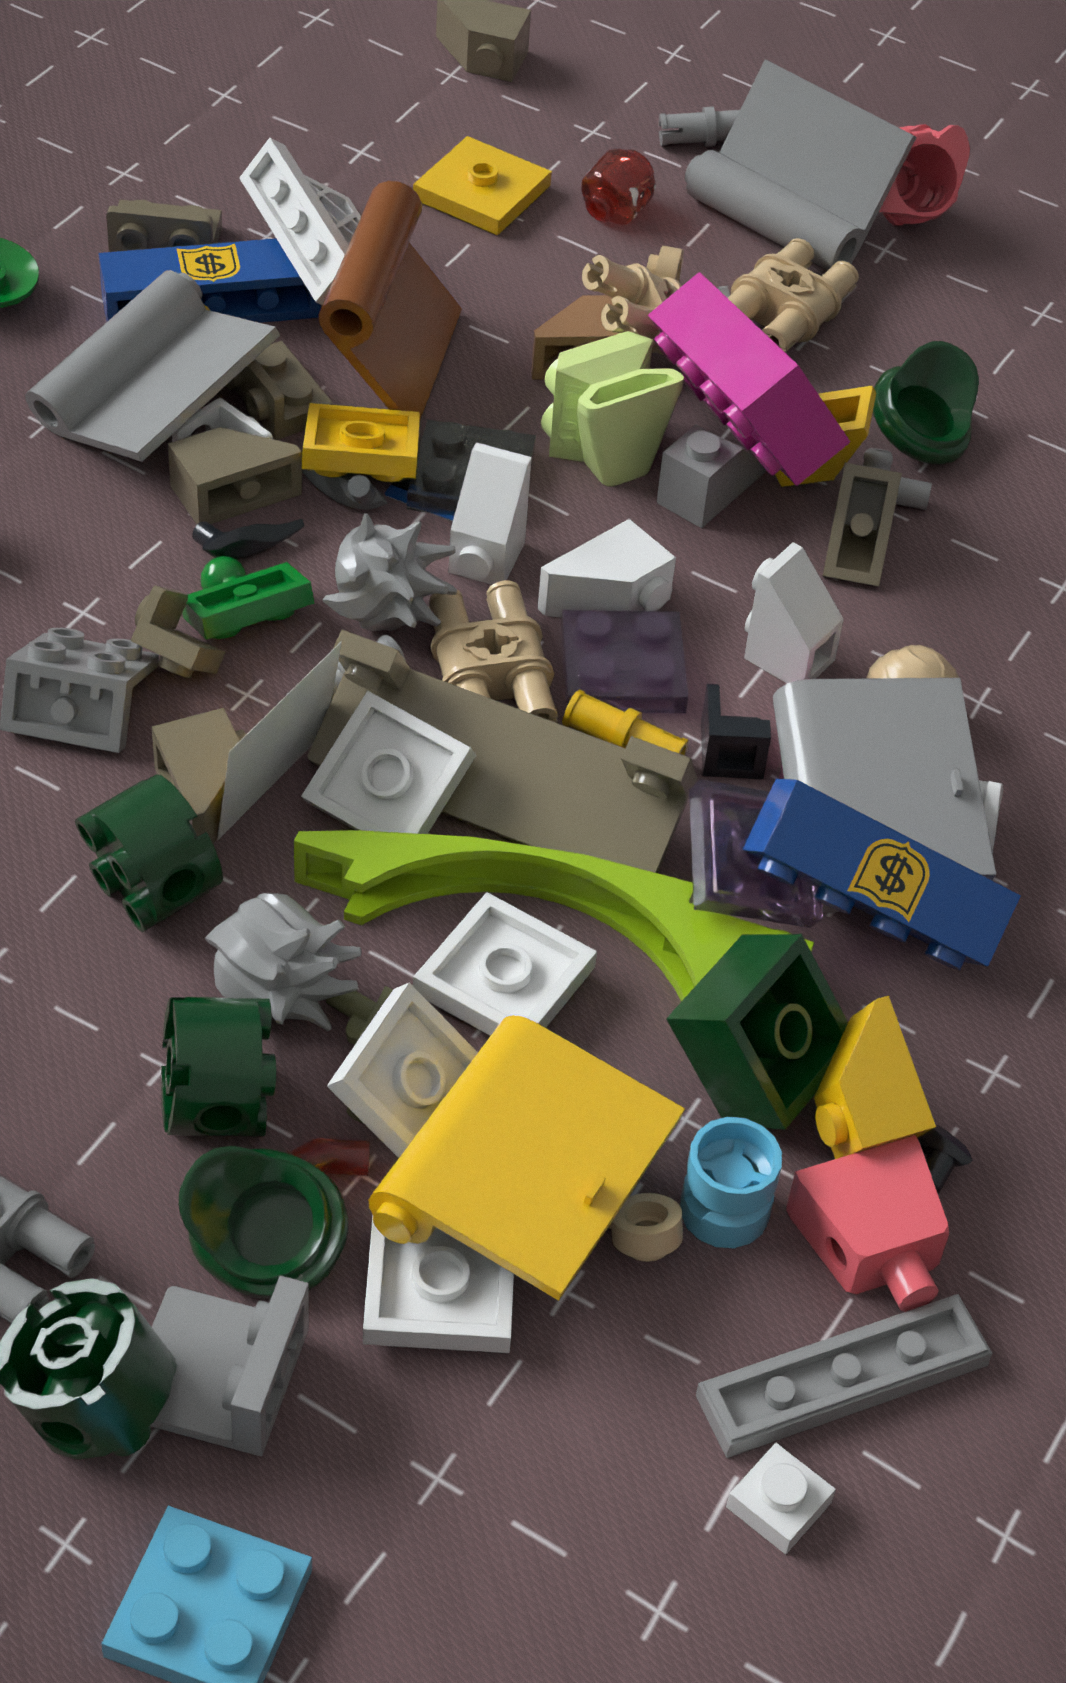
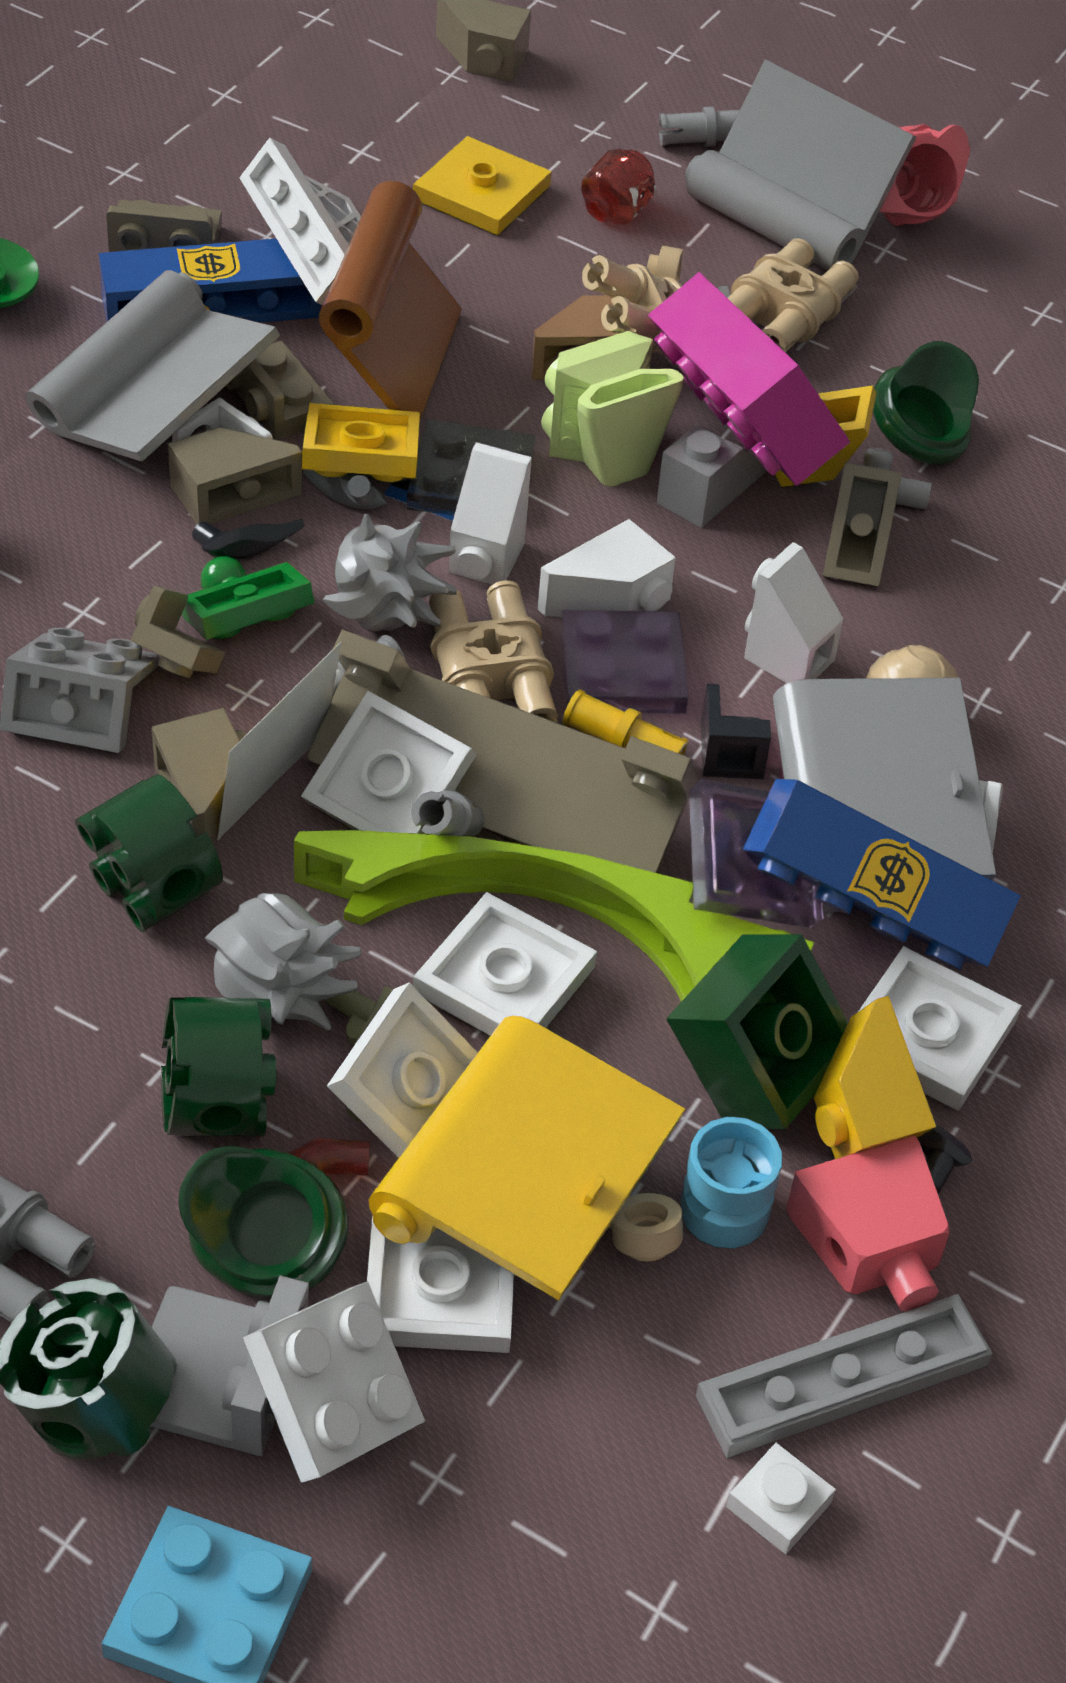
(334, 1381): none -> white plate
(447, 814): none -> light grey pin
(946, 1023): none -> white plate

